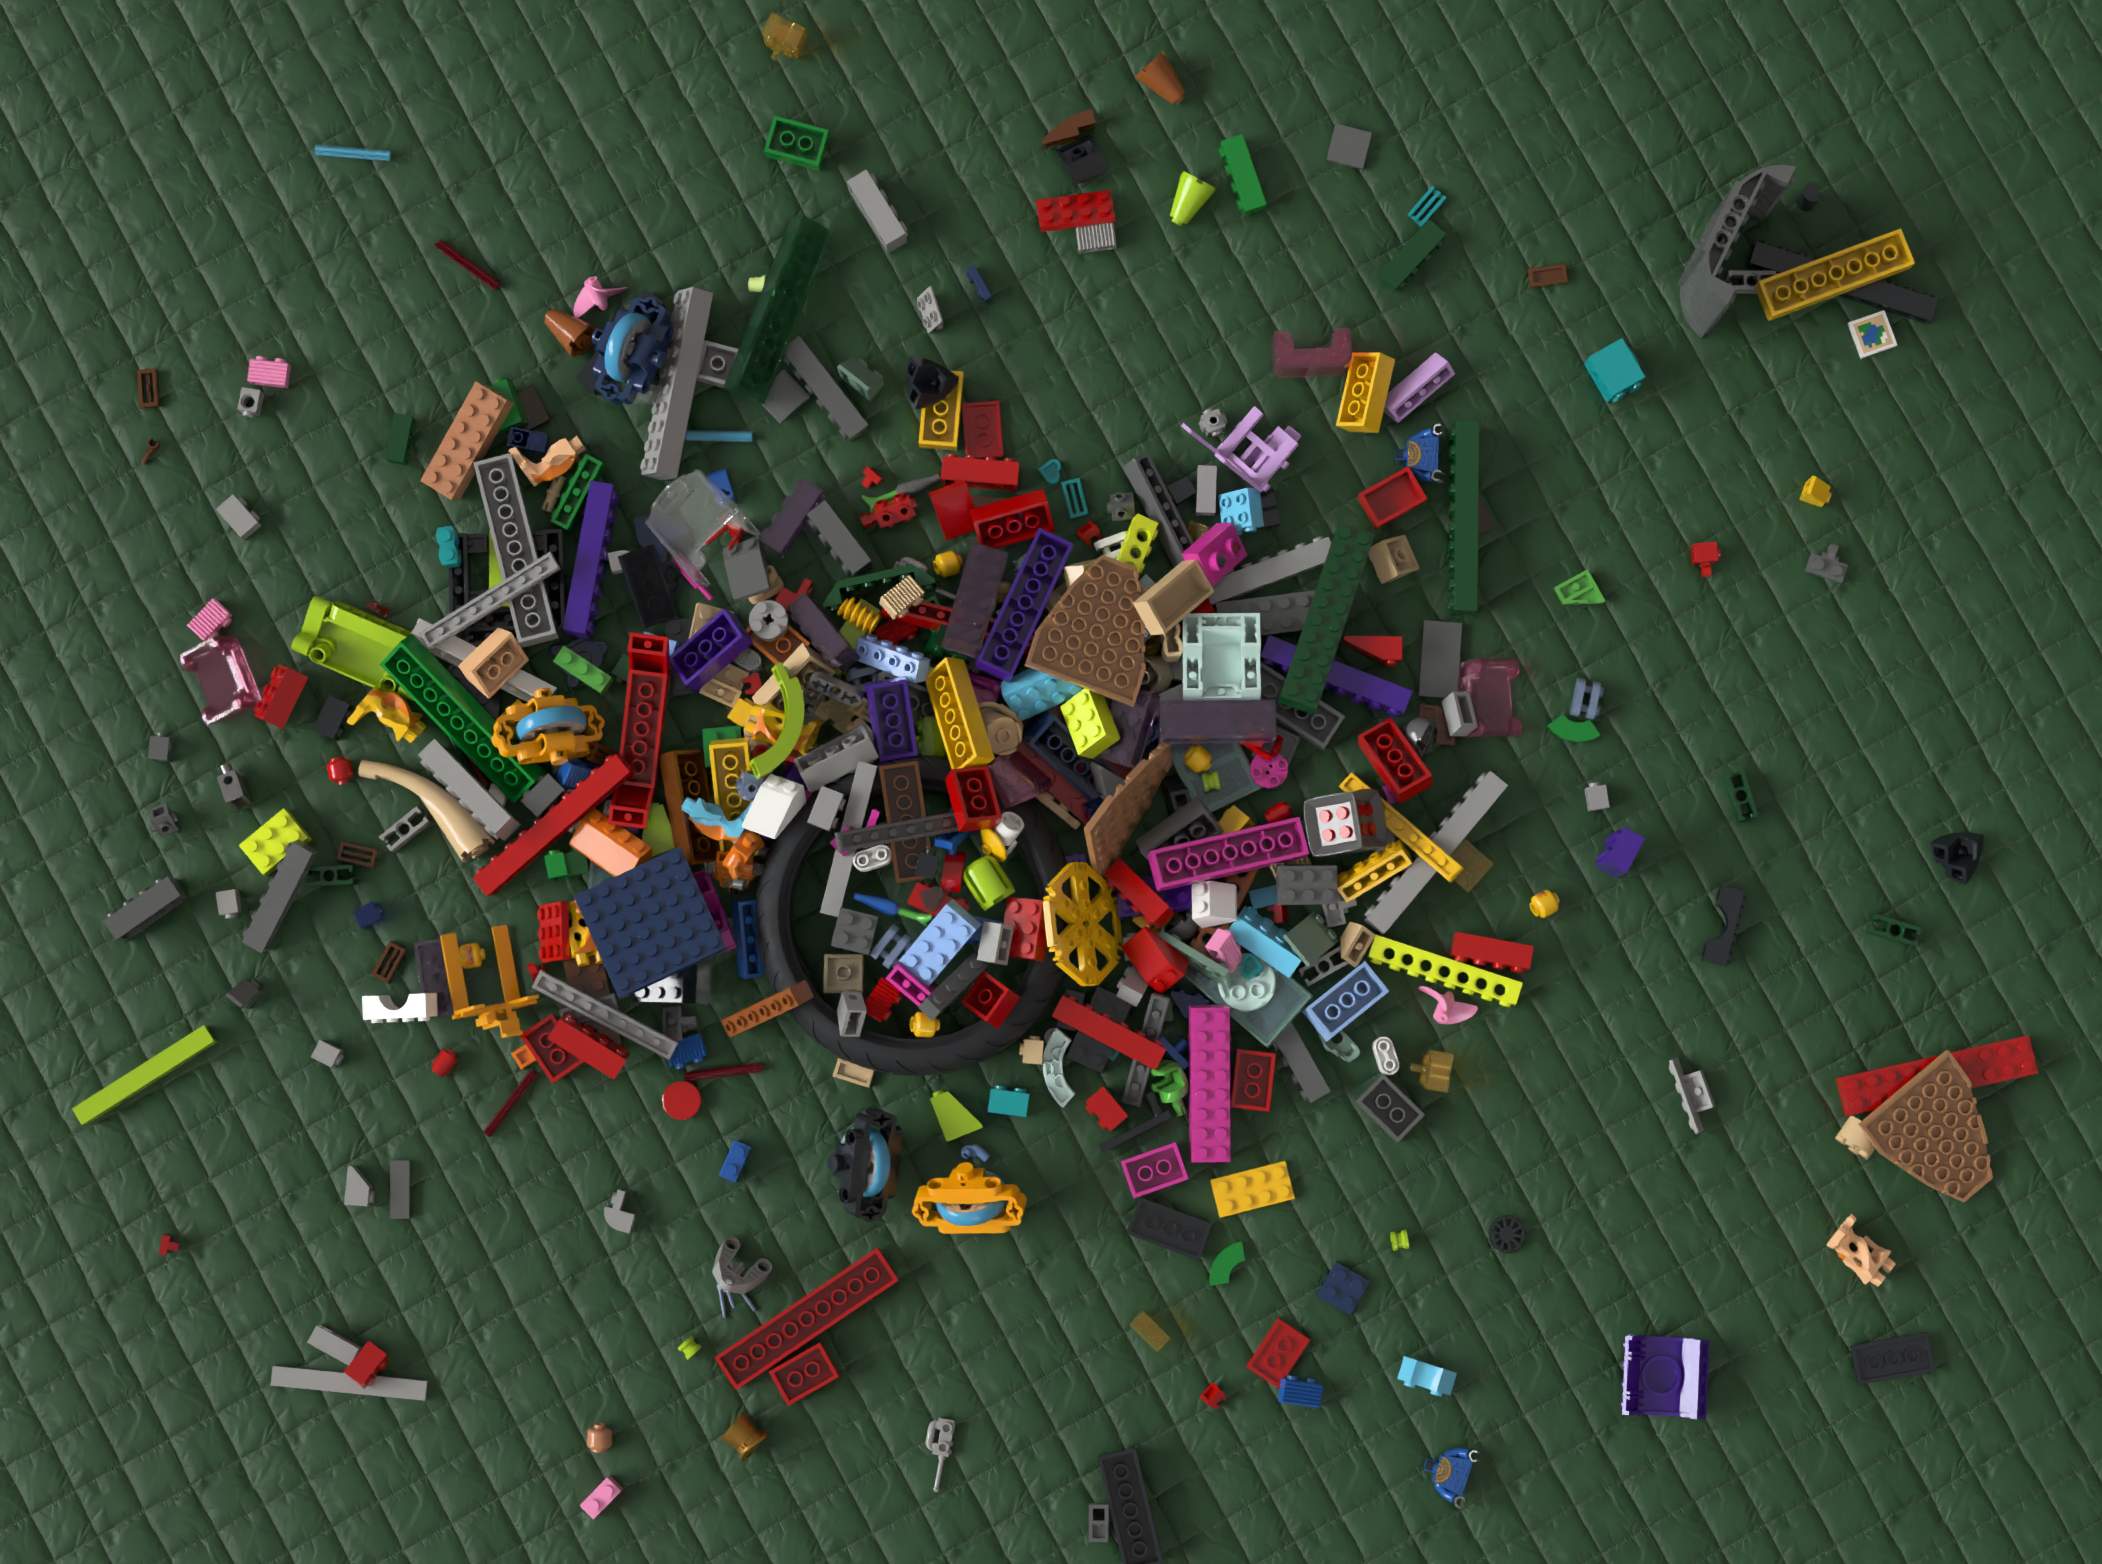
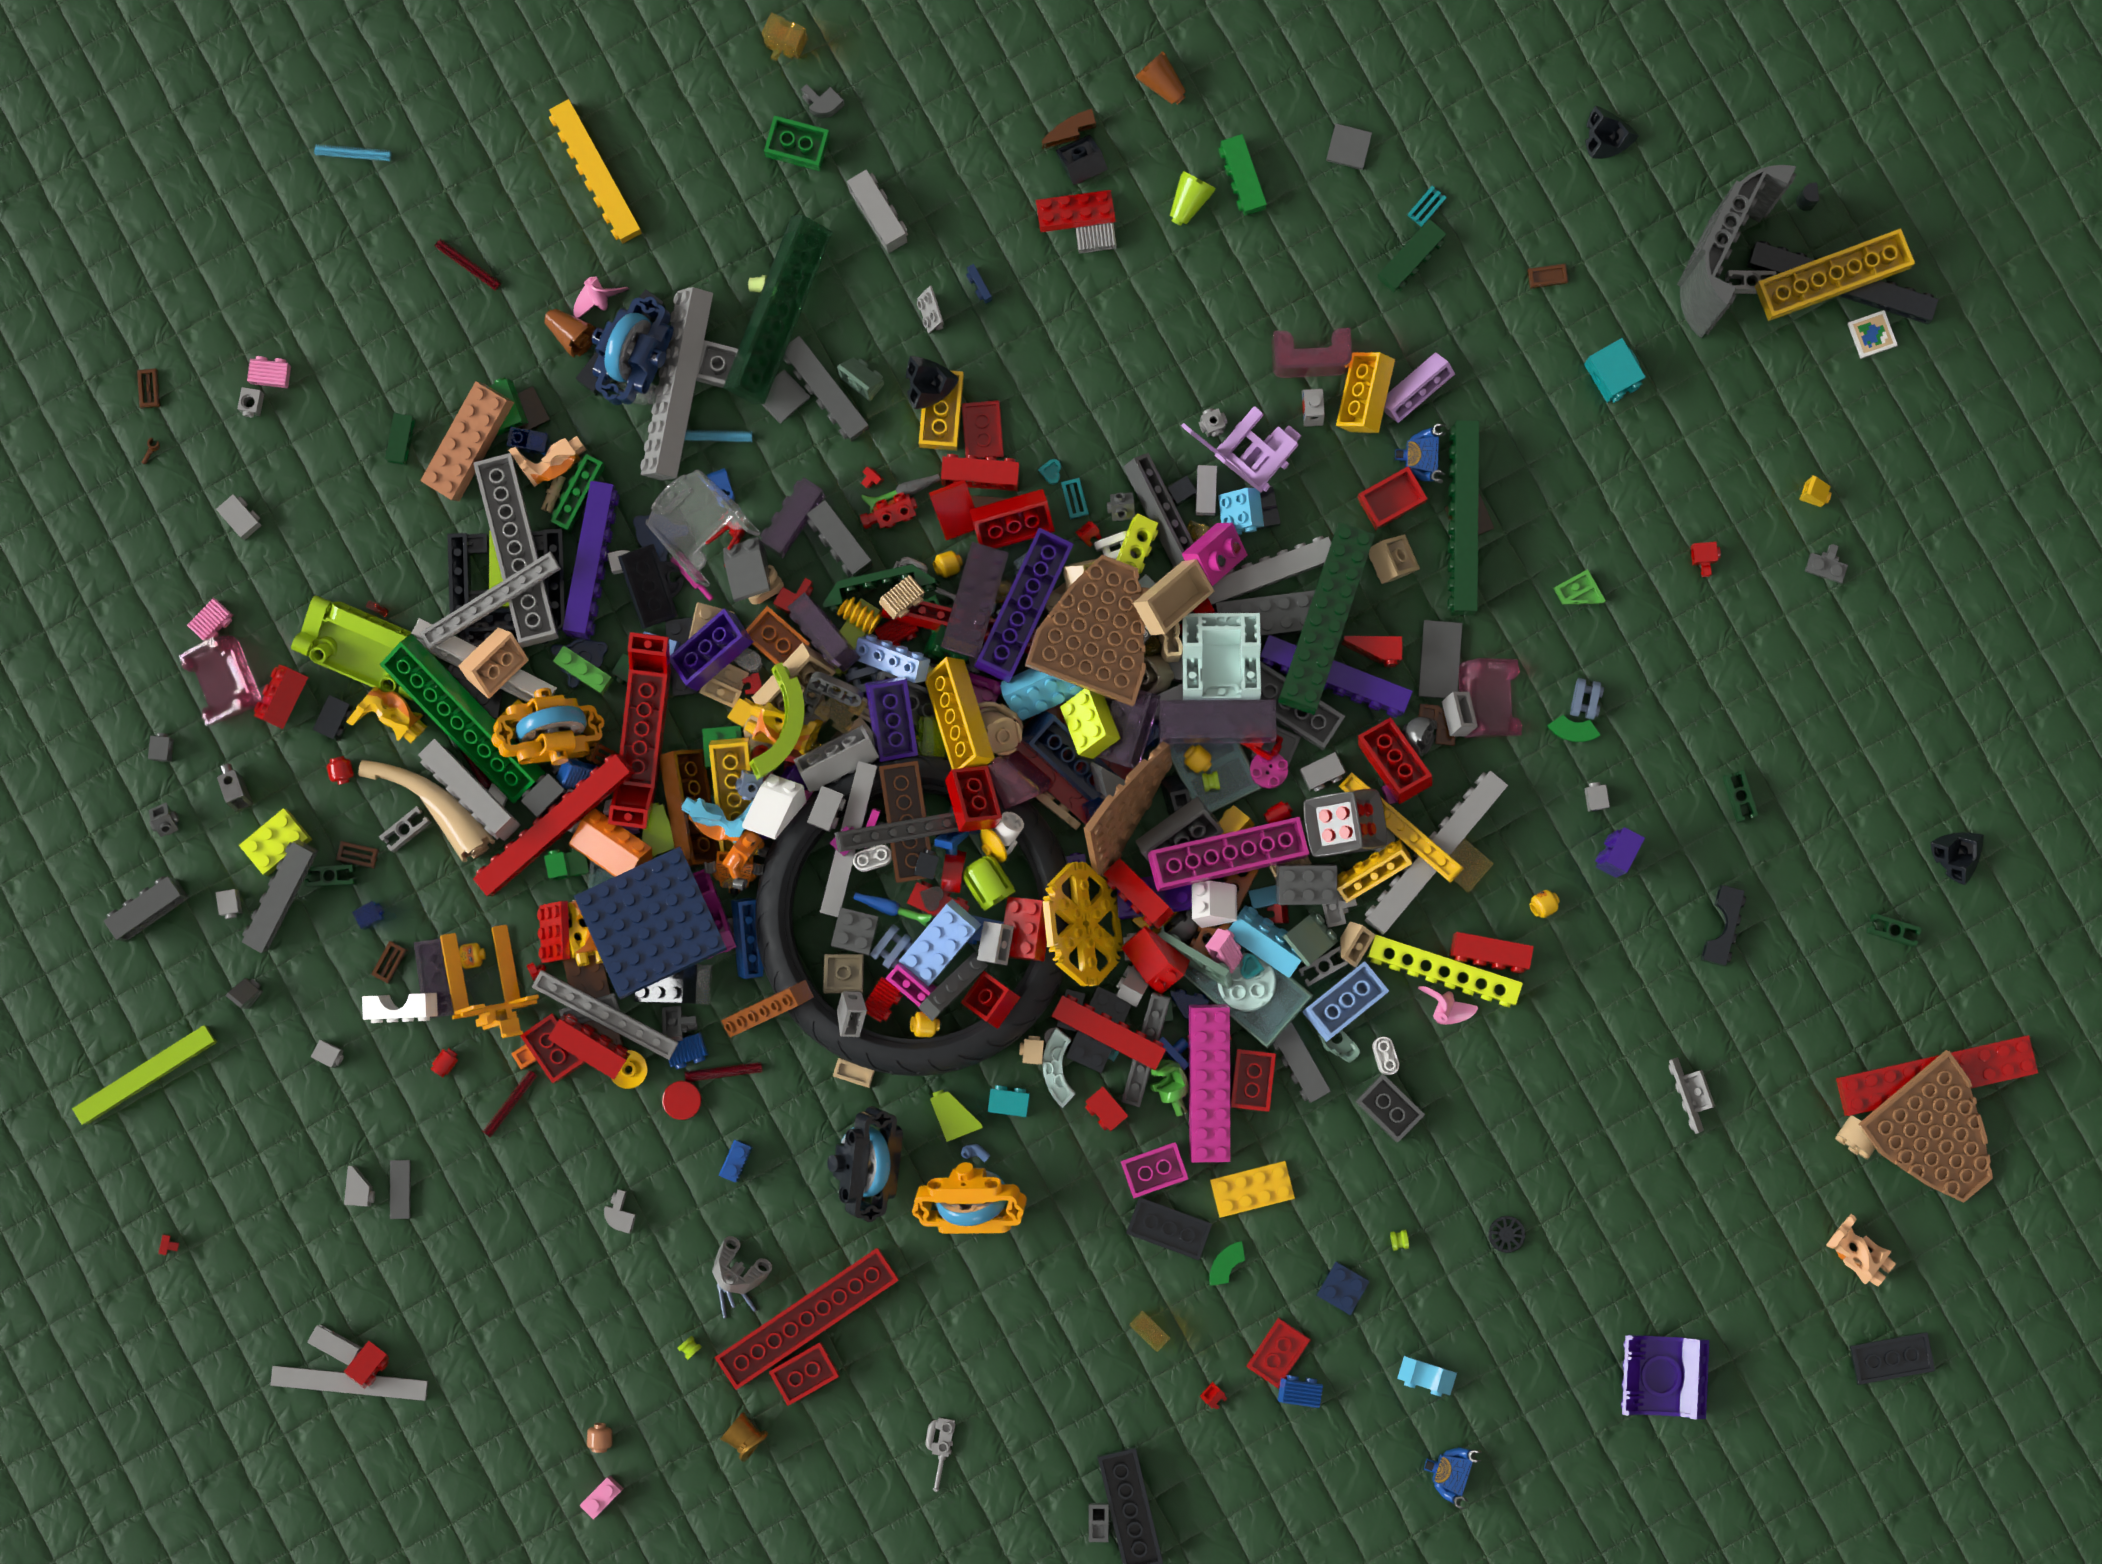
(448, 552): teal brick -> none
(595, 171): none -> yellow brick
(638, 1073): none -> yellow dish
(775, 629): light grey brick -> none
(824, 106): none -> dark grey brick
(1159, 1116): black piece -> none
(1313, 407): none -> light grey torso
(1322, 772): none -> light grey brick
(1434, 1071): clear yellow brick -> none
(1608, 134): none -> black brick

